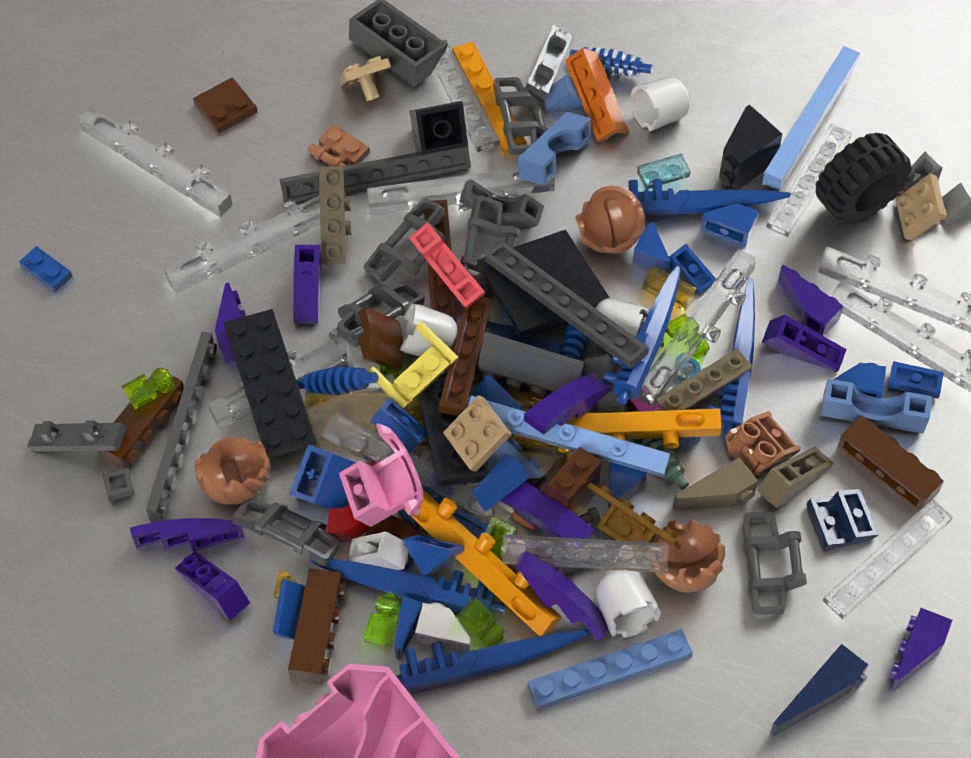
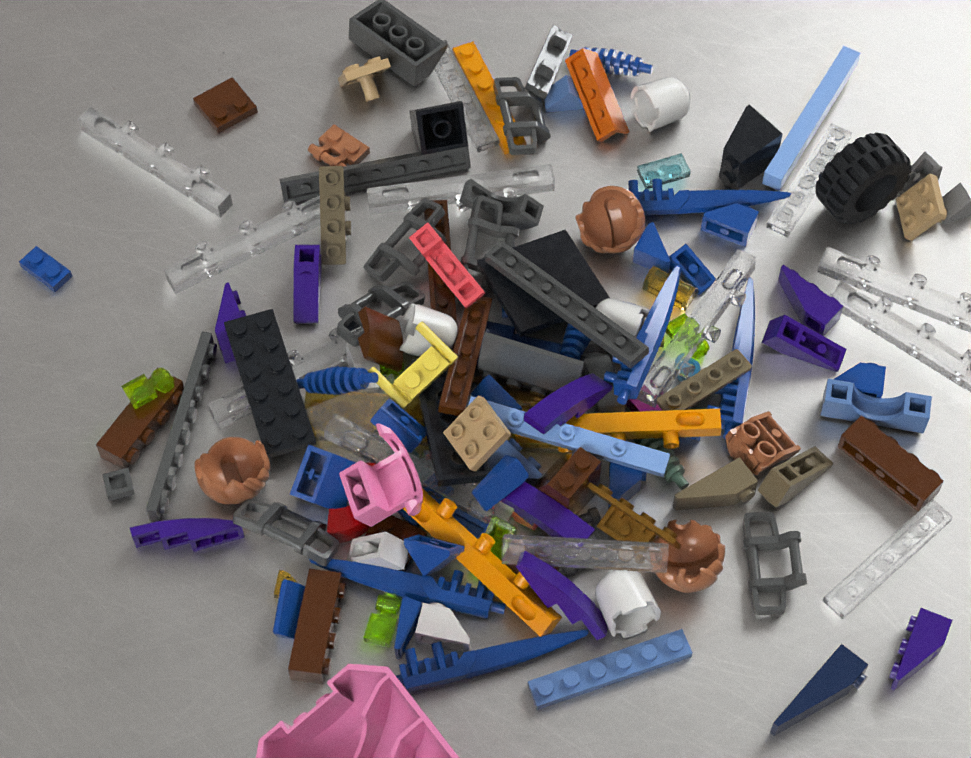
(77, 436): dark grey hinge -> none
(213, 585): dark purple slope -> none
(477, 621): clear neon green plate -> none
(539, 160): medium blue arch -> none
(842, 519): dark blue slope -> none
(915, 379): blue plate -> none

